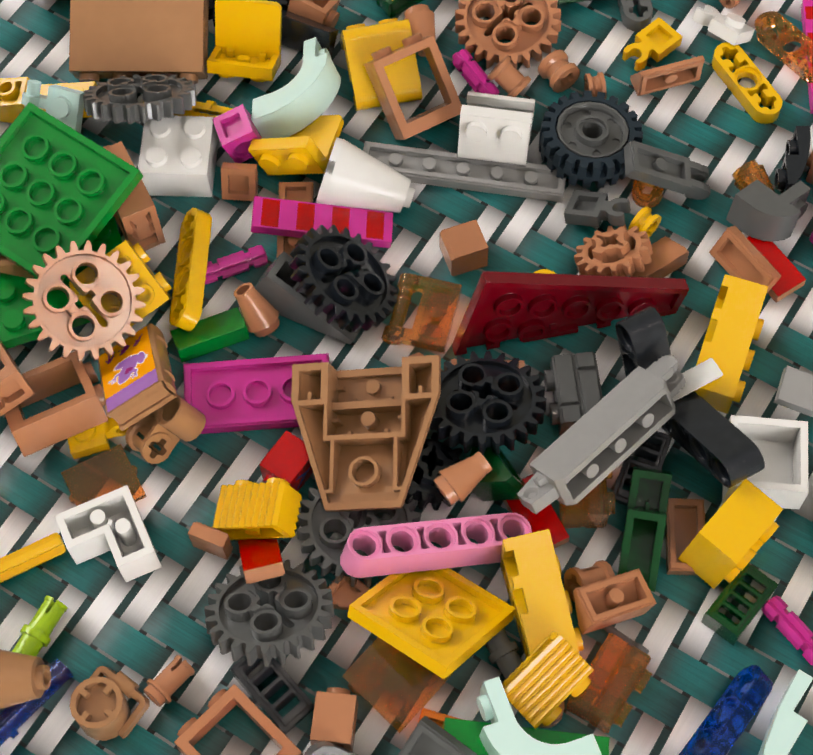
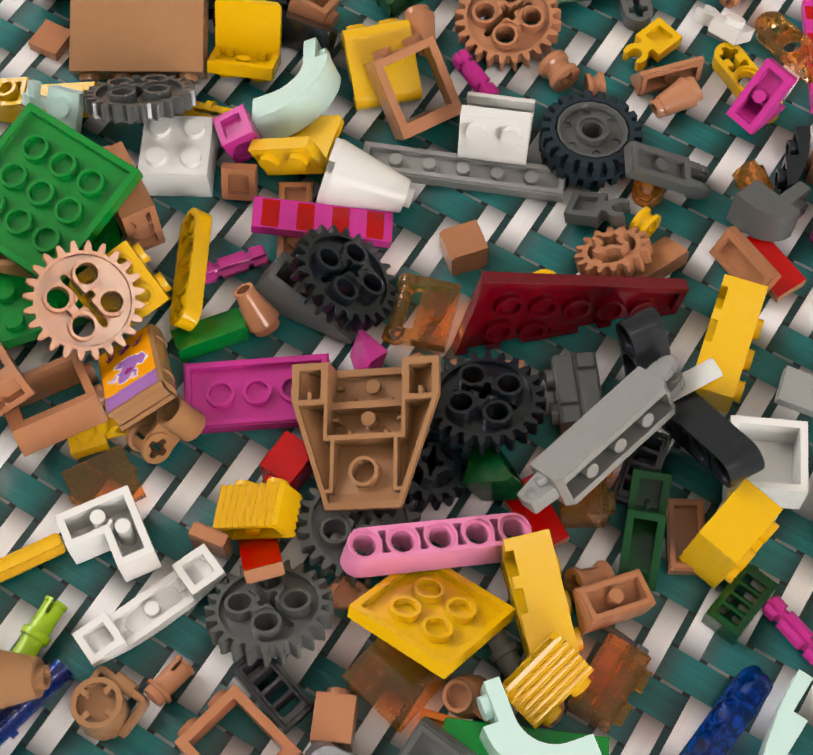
(50, 40): none -> nougat tile
(152, 609): none -> white slope
(367, 352): none -> dark pink slope
(461, 478): nougat cone -> none
(461, 694): none -> nougat piece
(509, 77): nougat bush -> none
(677, 97): none -> nougat cone
(762, 96): none -> dark pink slope

